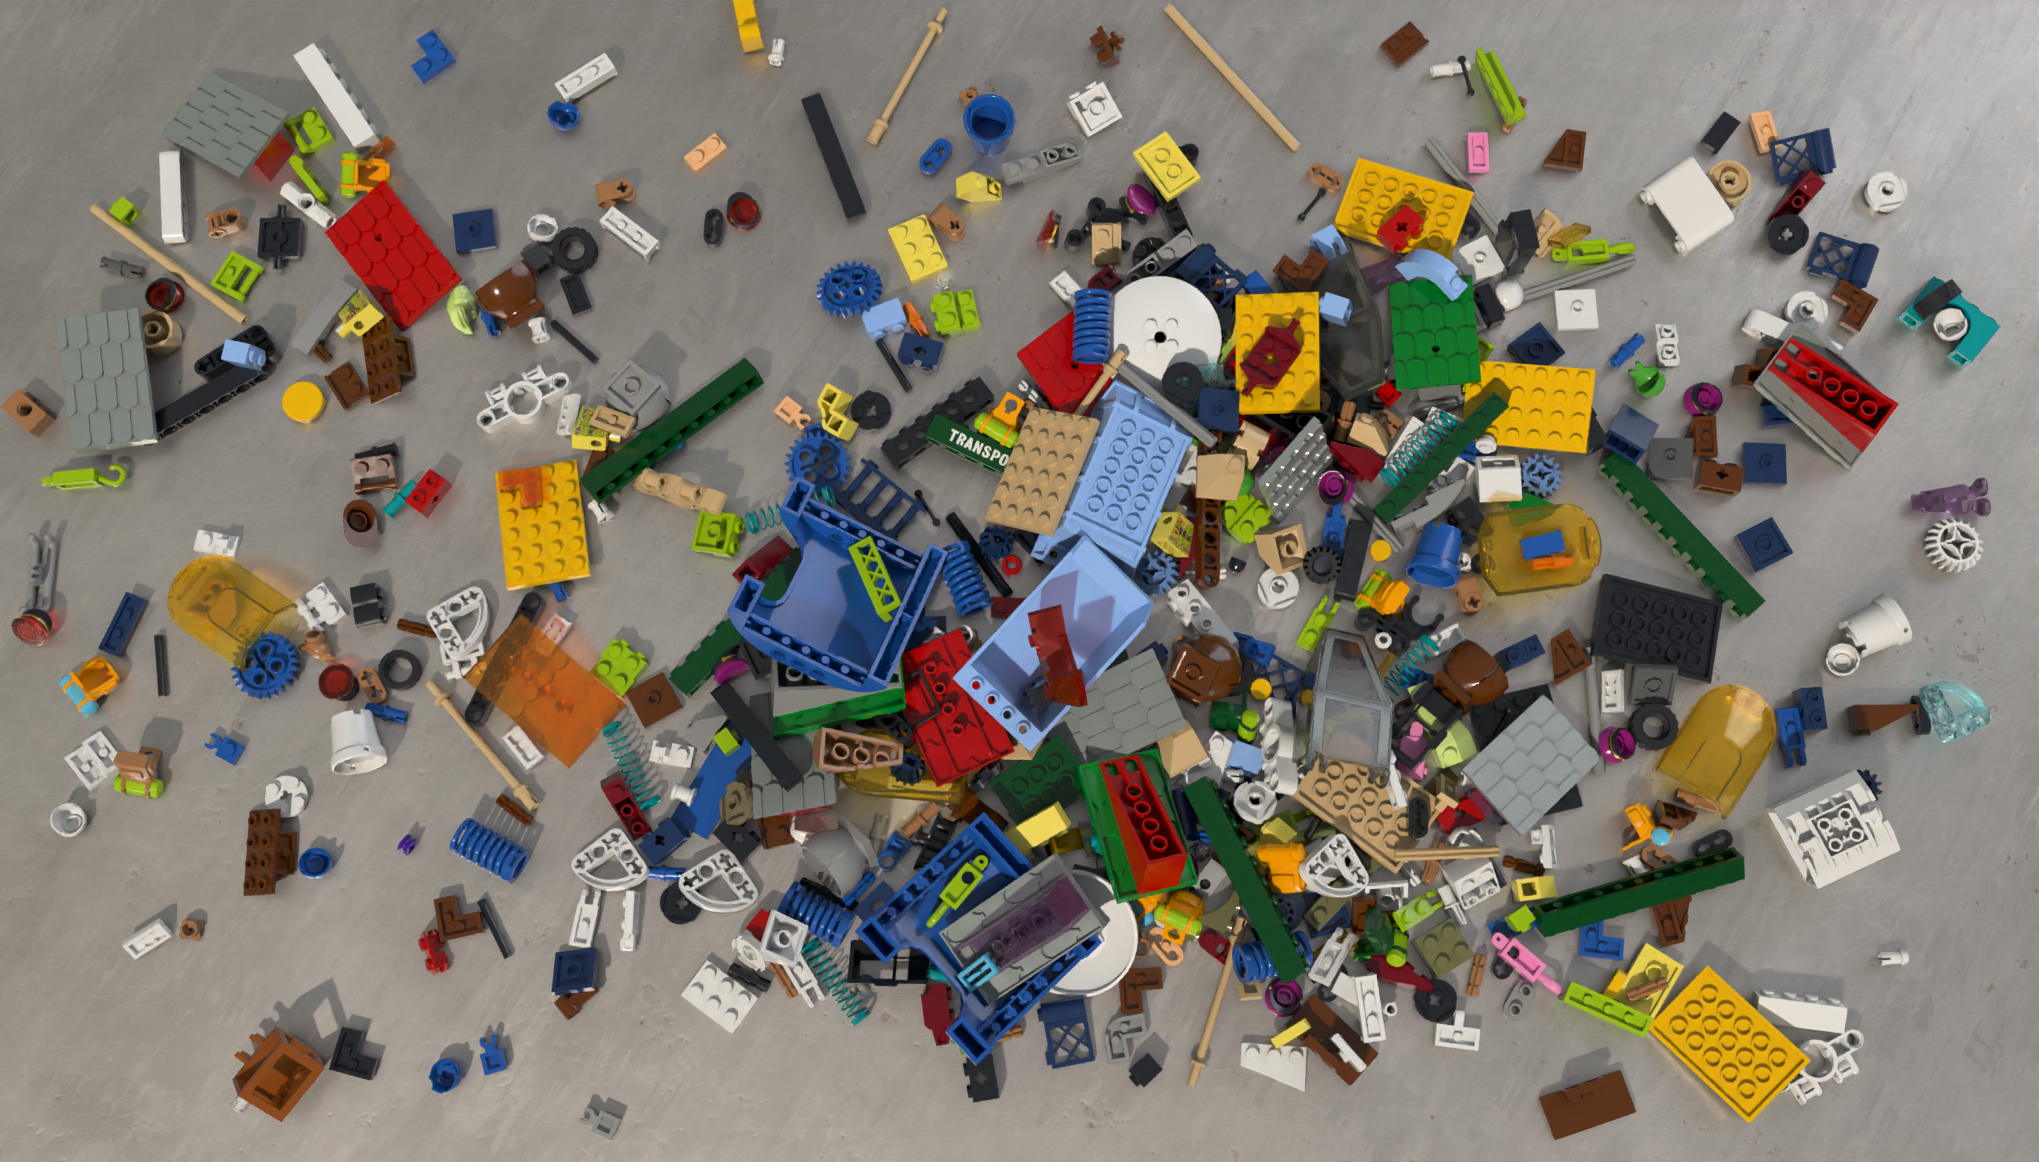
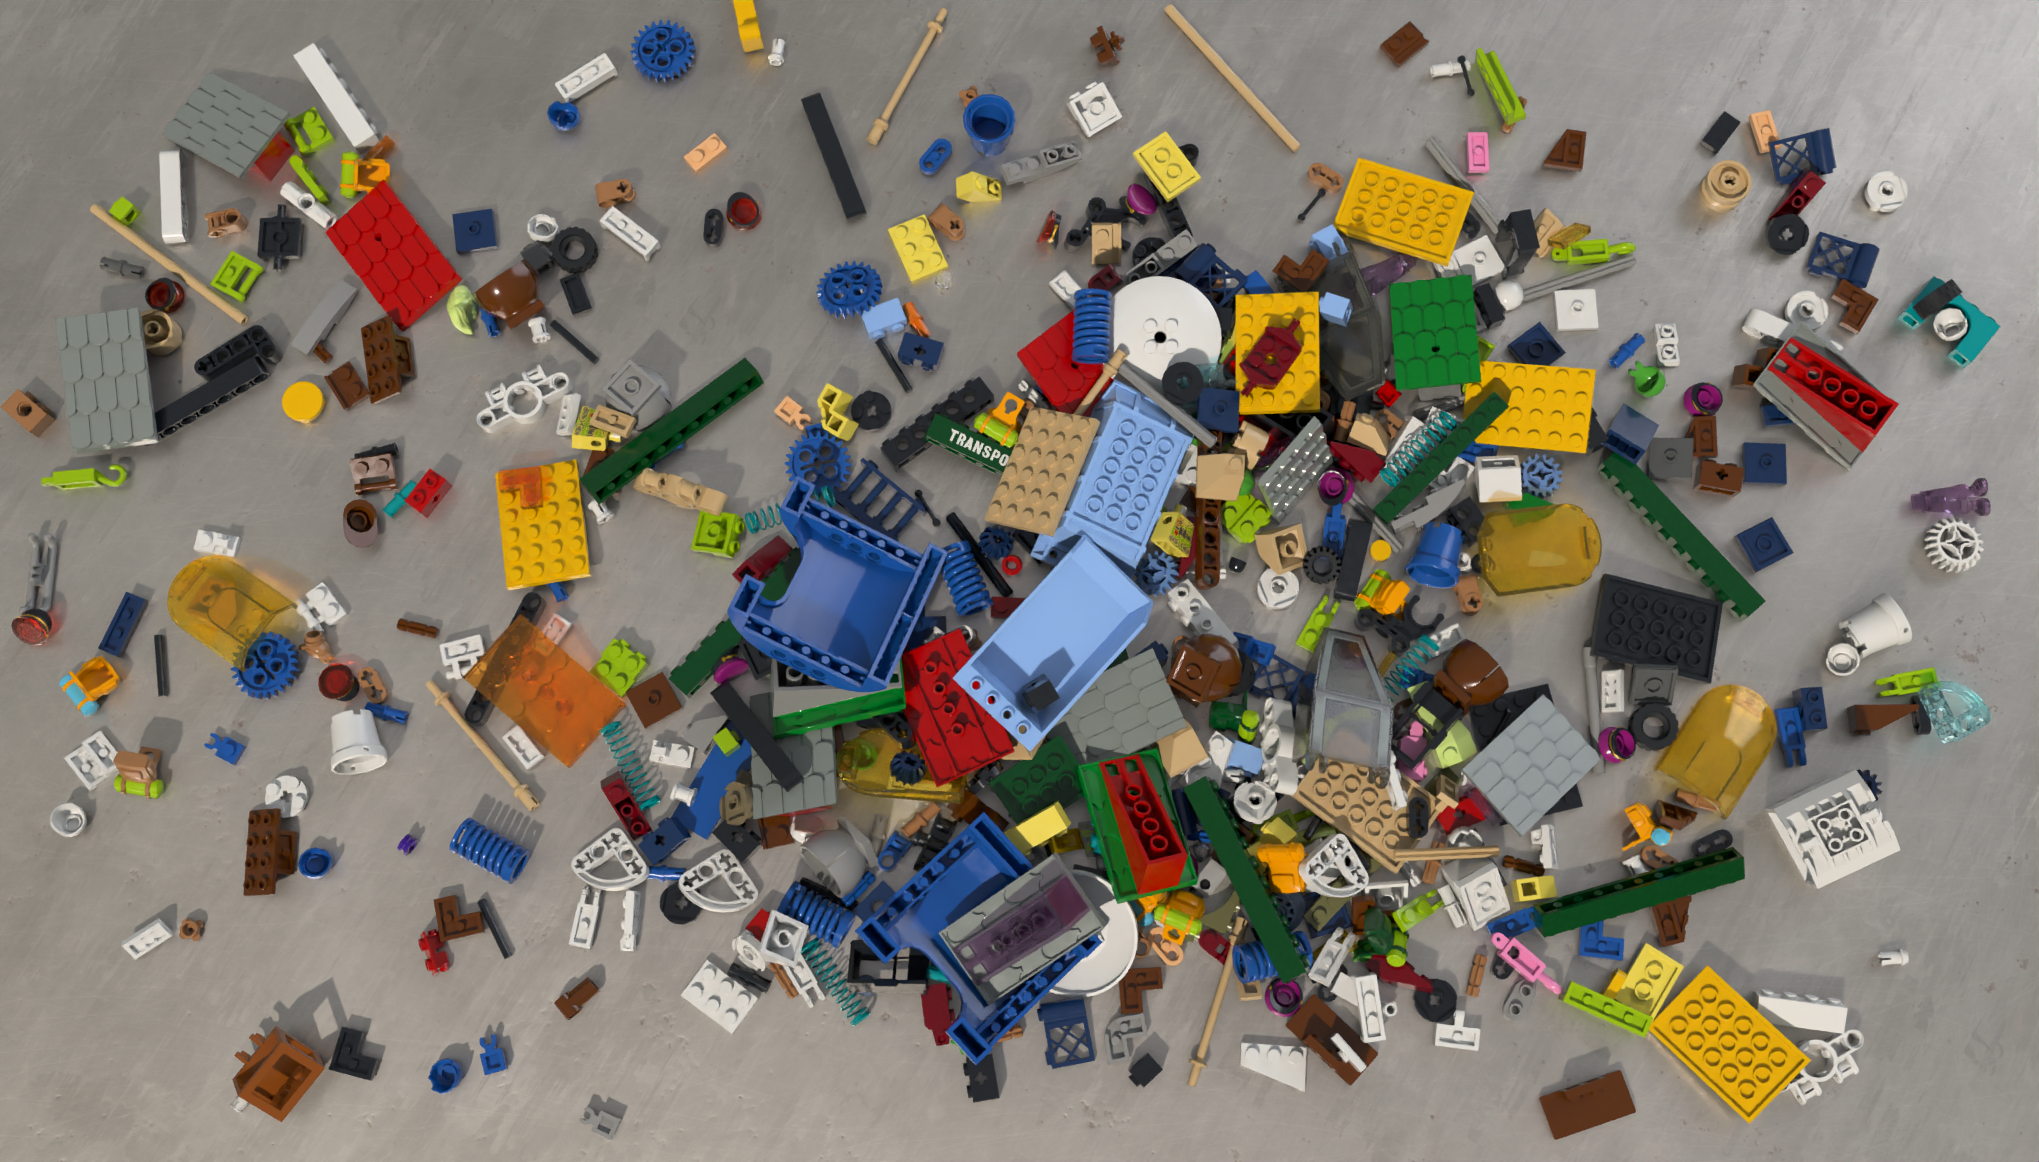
(243, 355): light blue brick -> none
(358, 315): light yellow torso -> none
(368, 606): black brick -> none
(388, 659): black tyre -> none
(436, 58): blue plate -> none
(448, 616): white beam -> none
(514, 809): reddish brown axle -> none
(575, 971): dark blue plate -> none
(663, 51): none -> blue gear
(848, 751): medium nougat wedge -> none
(870, 578): lime fence -> none
(932, 696): black piece -> none
(955, 312): lime plate -> none
(957, 890): lime piece -> none
(990, 963): medium azure tile -> none
(1062, 677): clear red windscreen -> none
(1261, 689): yellow tile -> none
(1290, 1033): light yellow beam -> none
(1385, 637): white pin -> none
(1406, 220): red brick -> none
(1433, 267): light blue arch -> none
(1442, 948): olive brick -> none
(1483, 896): none -> white plate
(1486, 444): white plate -> none
(1519, 653): dark blue brick -> none
(1520, 919): lime plate -> none
(1542, 545): blue tile -> none
(1552, 562): orange axle -> none
(1567, 657): reddish brown wing -> none
(1646, 988): medium nougat axle -> none
(1689, 205): white windscreen -> none
(1908, 682): none -> lime hinge

